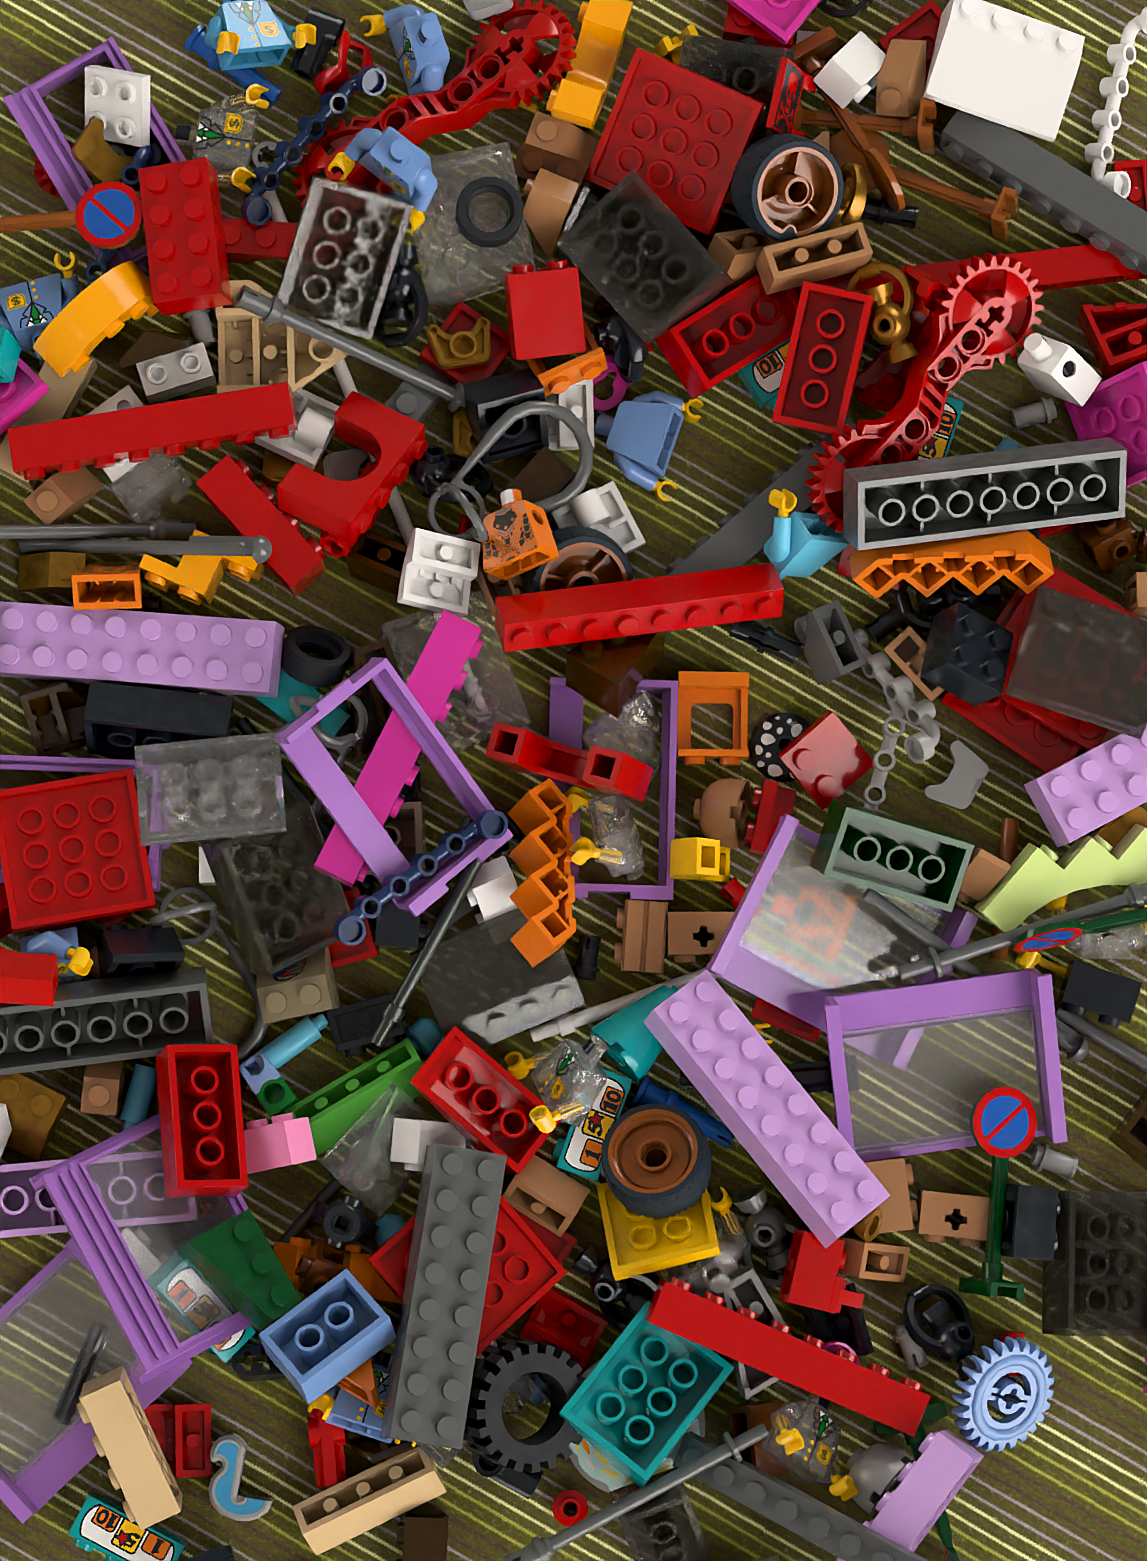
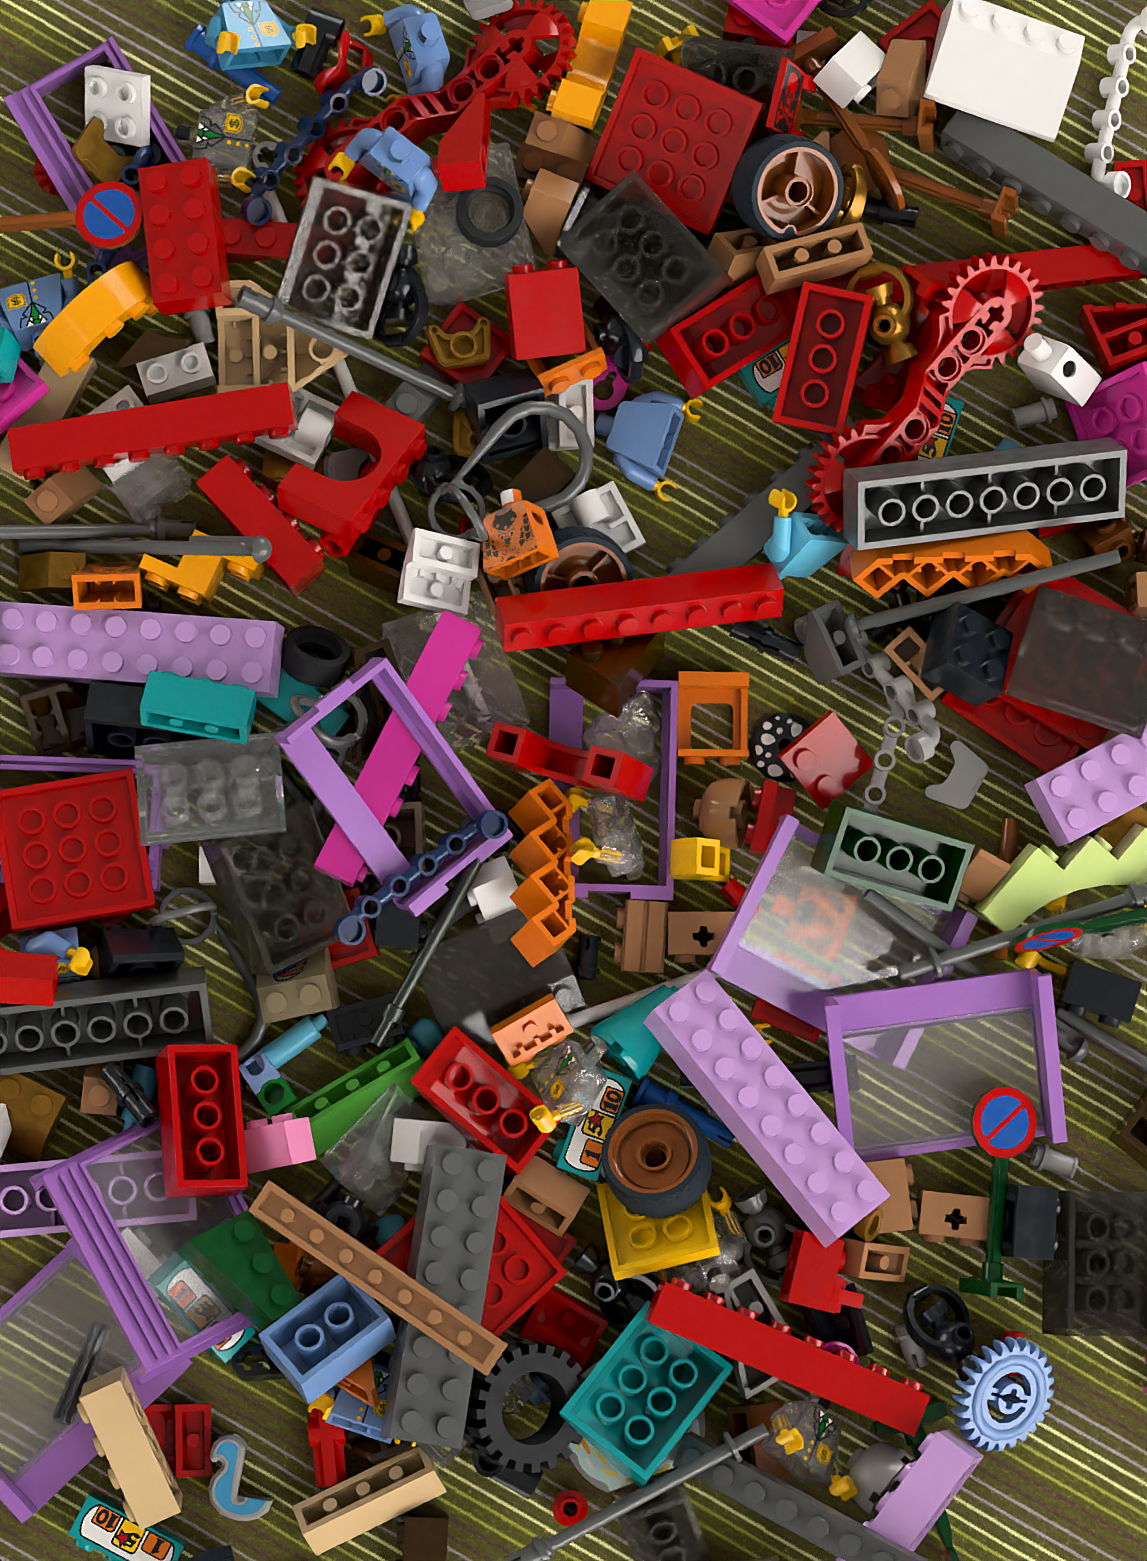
(129, 1094): none -> black pin
(198, 707): none -> teal brick
(378, 1278): none -> medium nougat plate
(465, 149): none -> red slope
(531, 1030): none -> orange bracket
(854, 625): none -> dark grey bar

